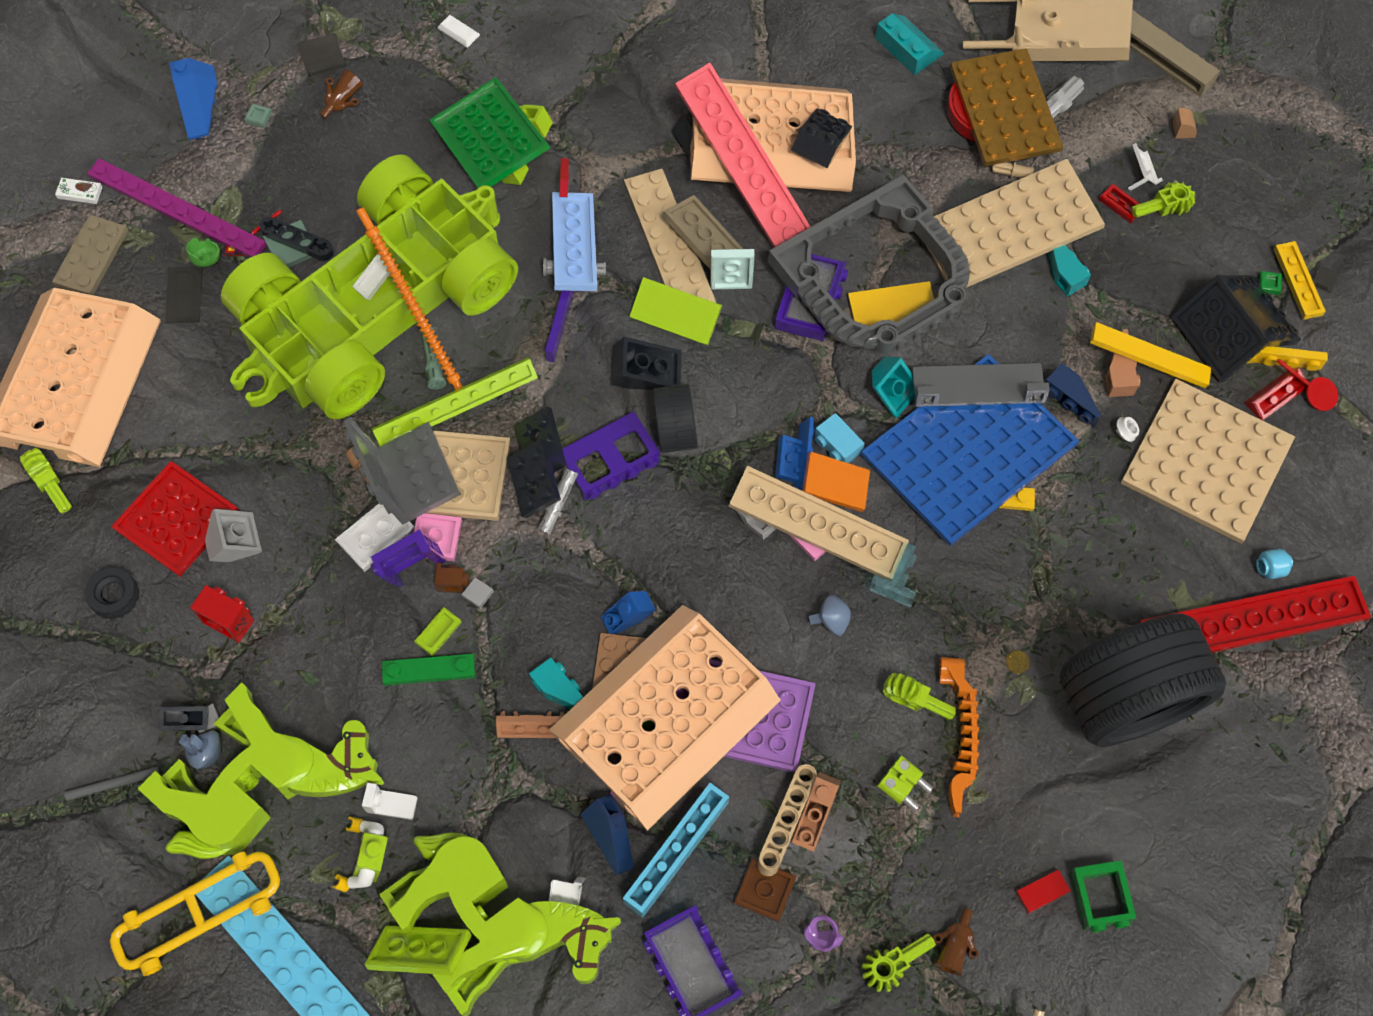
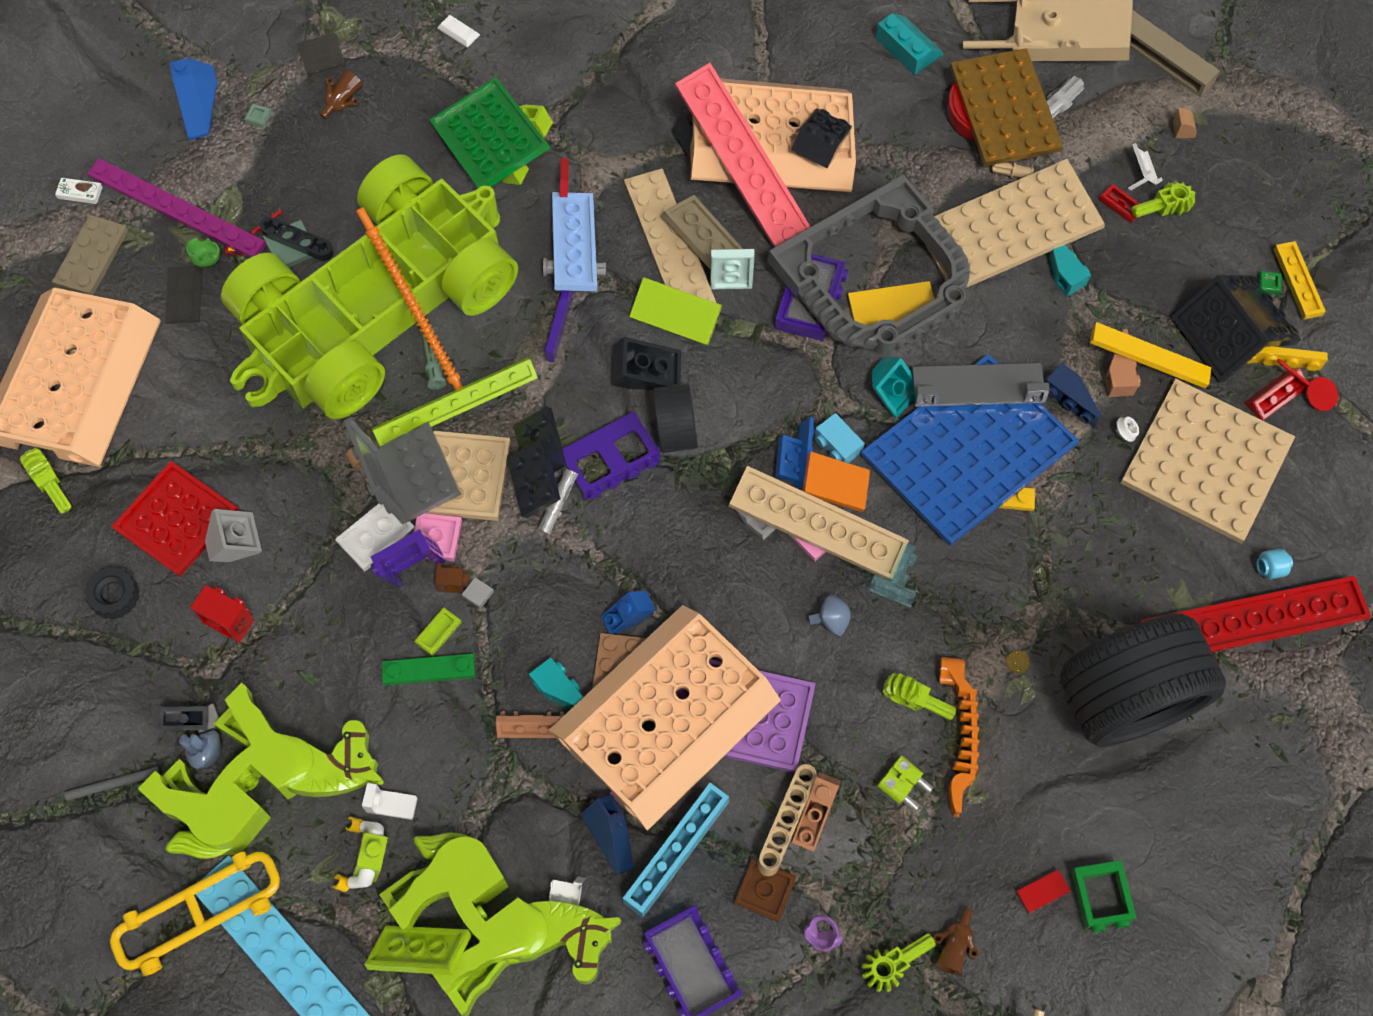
(372, 278): white tile -> none

